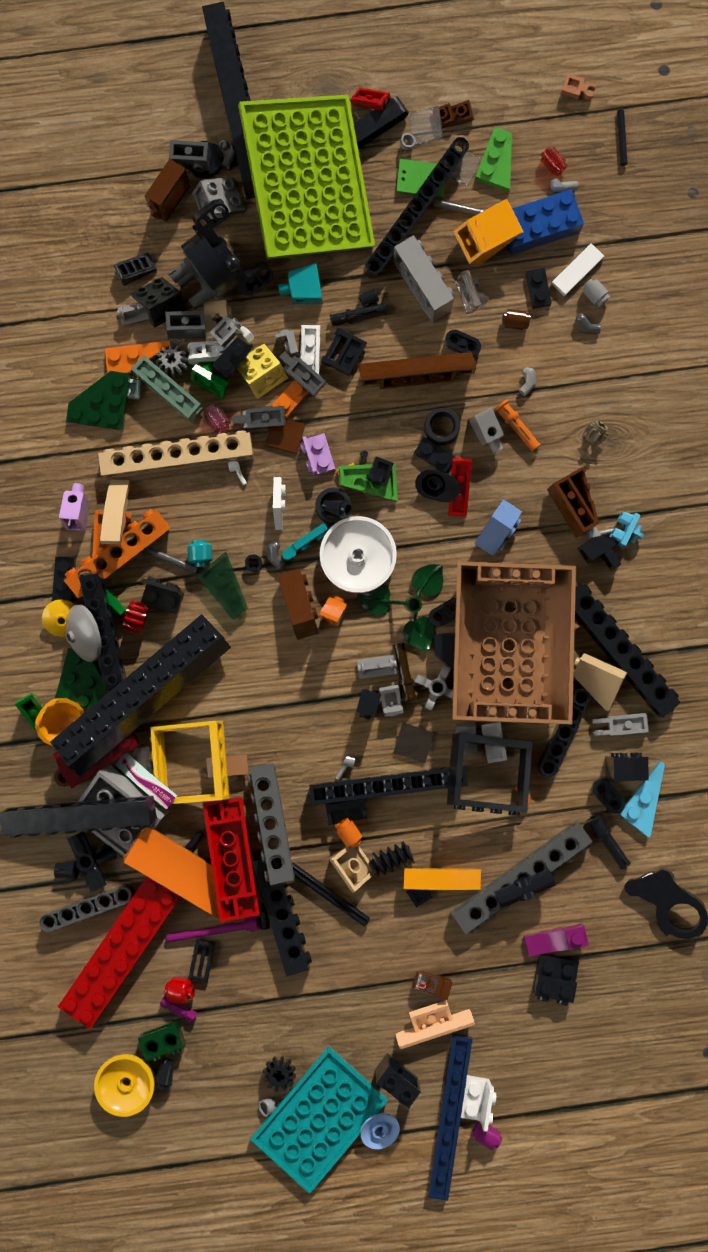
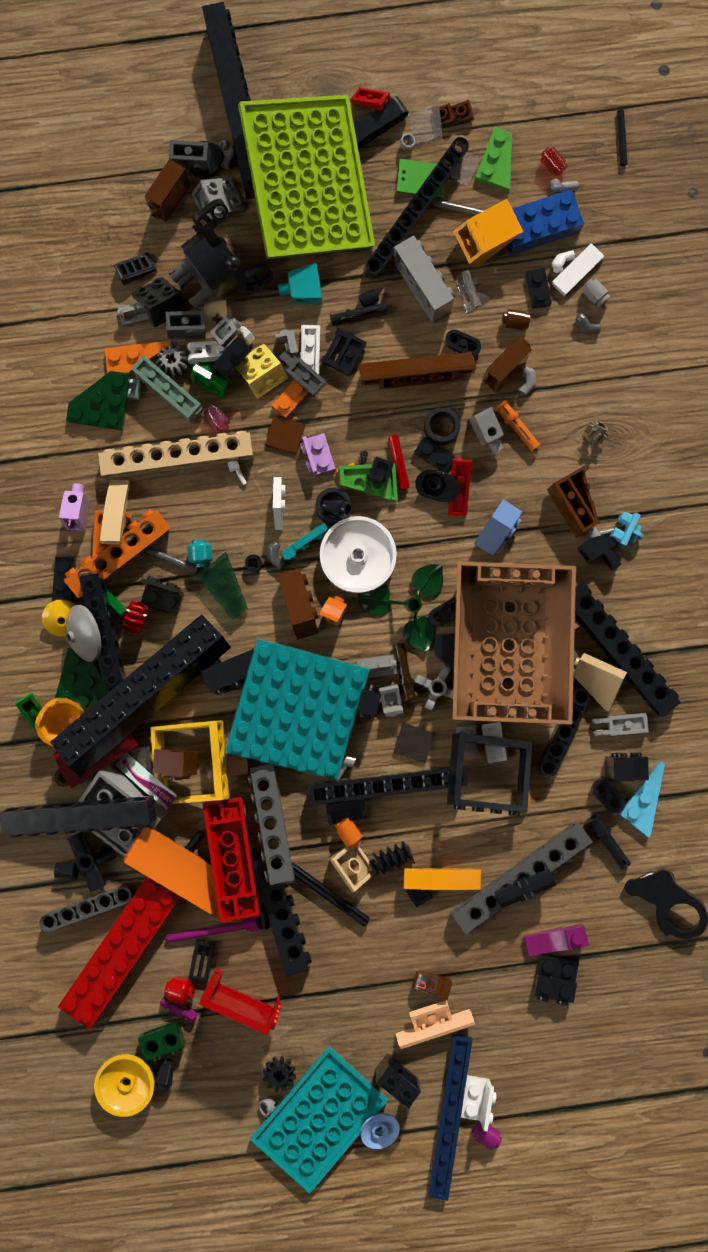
(175, 763): none -> reddish brown brick
(228, 673): none -> black brick
(239, 1005): none -> red panel
(262, 417): dark grey hinge -> none
(296, 709): none -> teal plate
(398, 459): none -> red axle
(507, 364): none -> reddish brown brick
(560, 259): none -> white arm
(574, 87): nougat plate -> none

